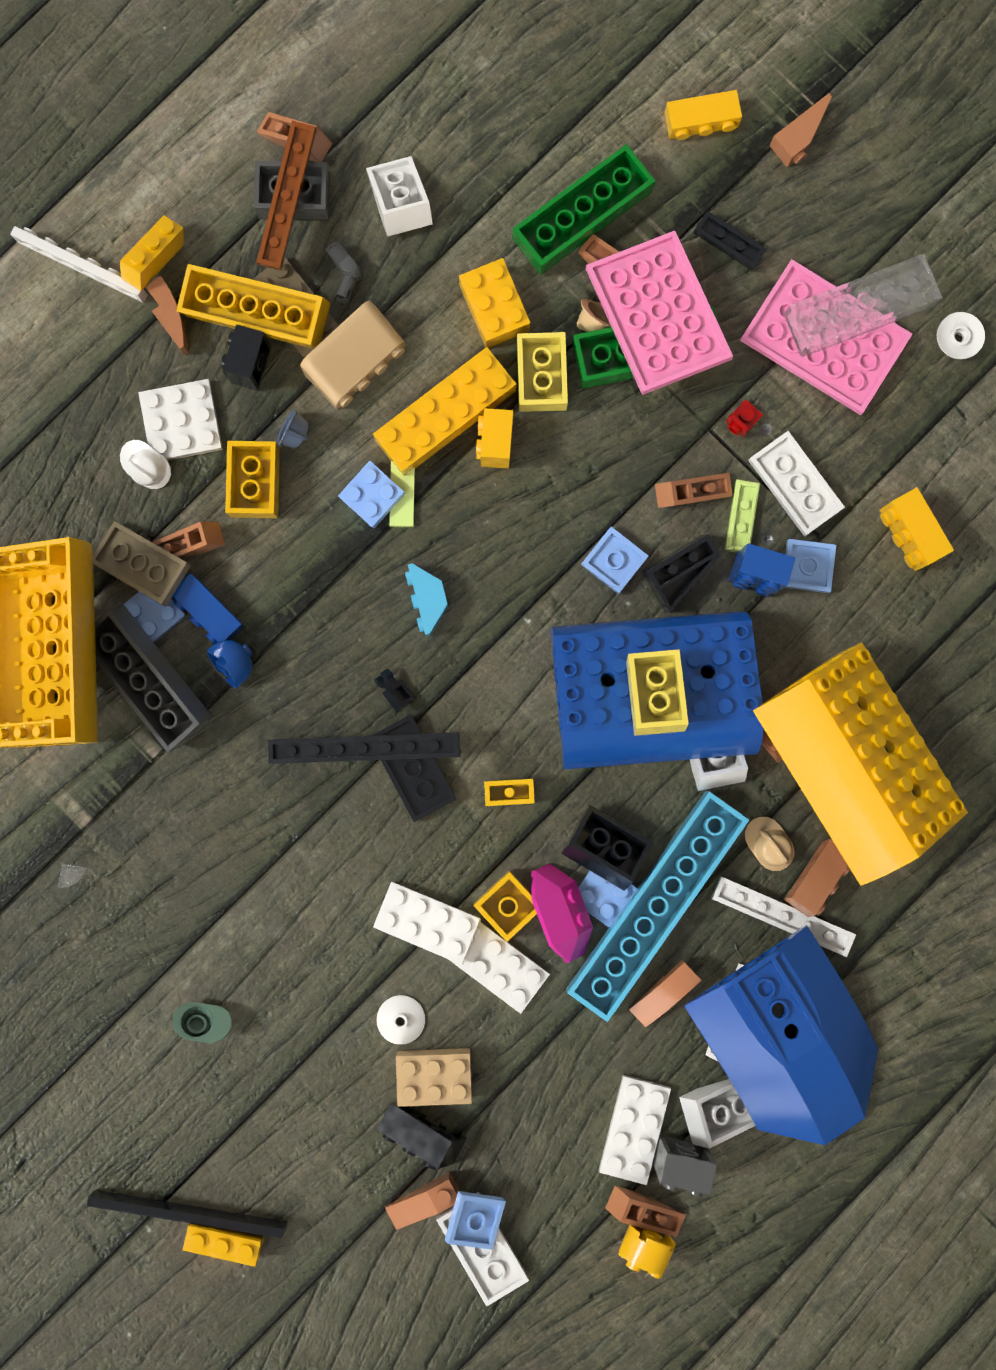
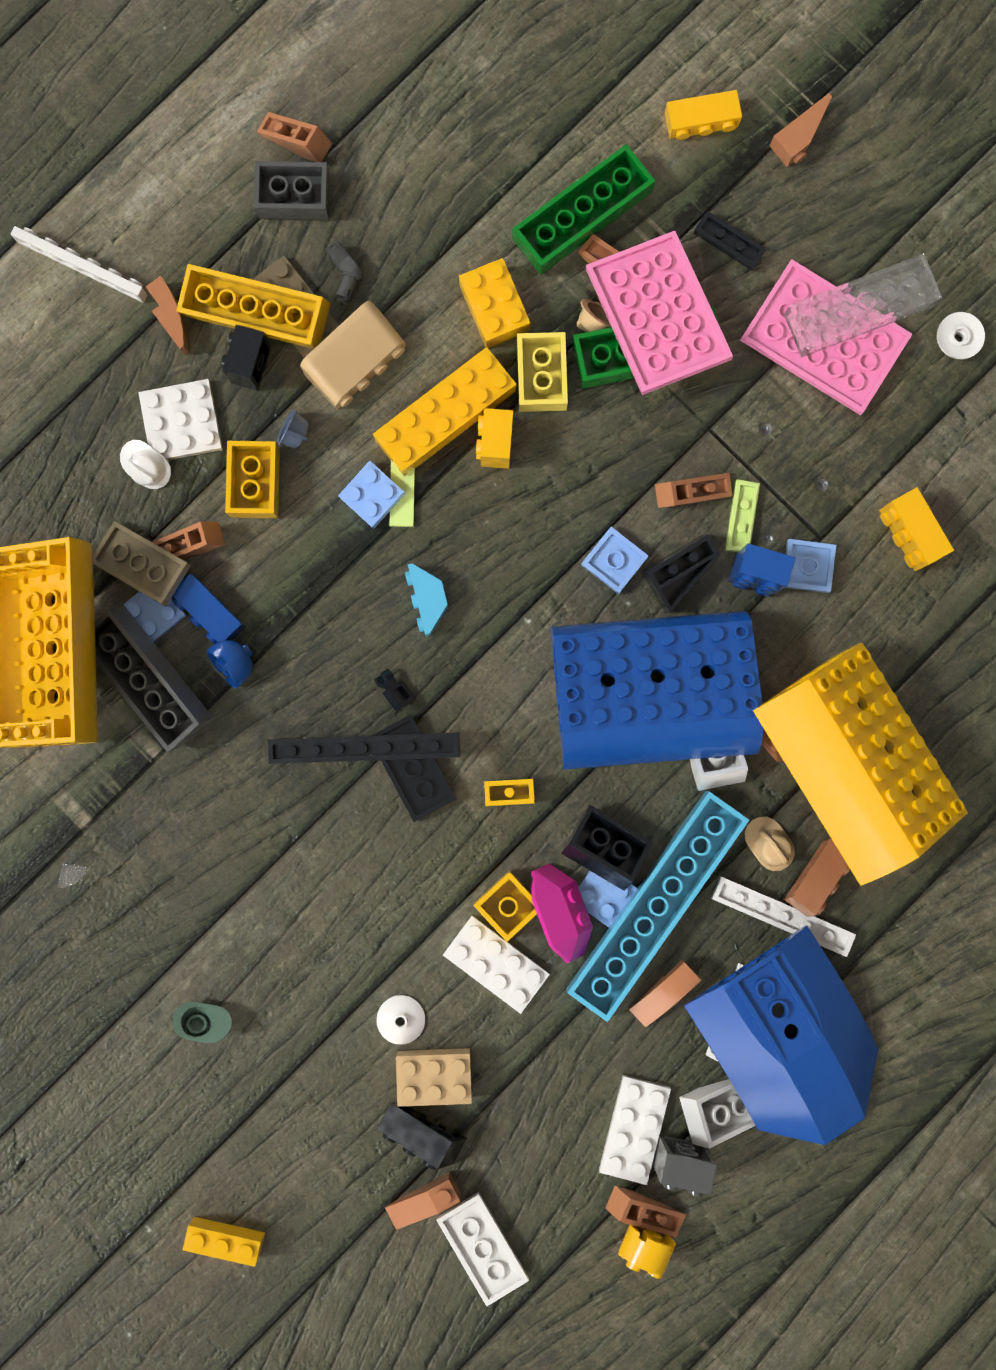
(152, 253): yellow brick -> none
(186, 1213): black tile -> none
(286, 195): dark orange plate -> none
(399, 196): white slope -> none
(427, 923): white plate -> none
(475, 1220): light blue plate -> none
(657, 692): light yellow brick -> none
(743, 419): red bracket -> none
(796, 483): white plate -> none

